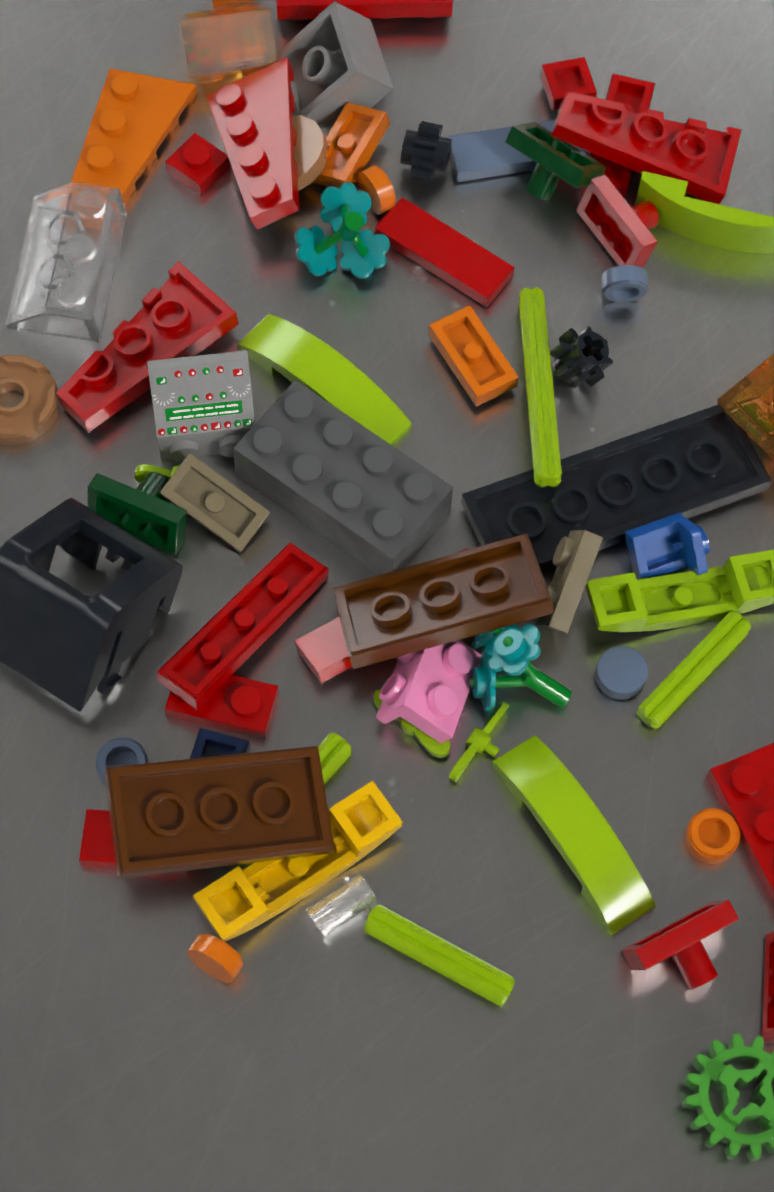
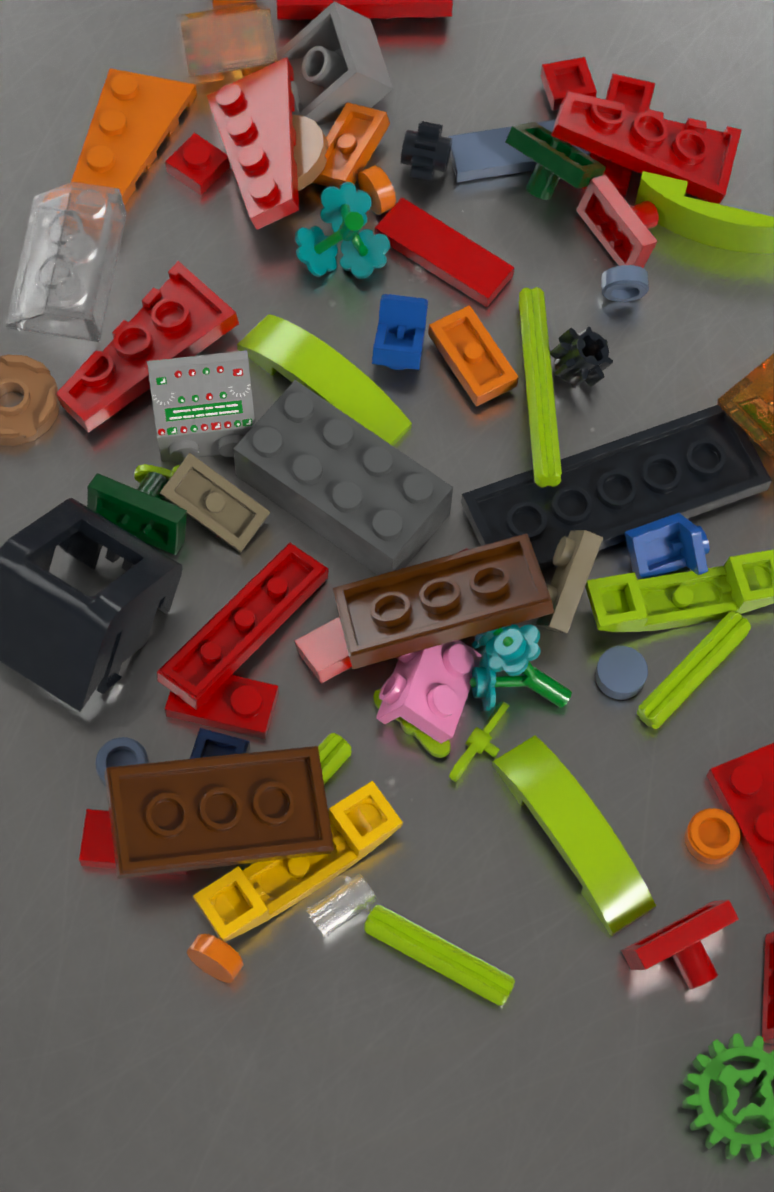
(400, 332): none -> blue bracket

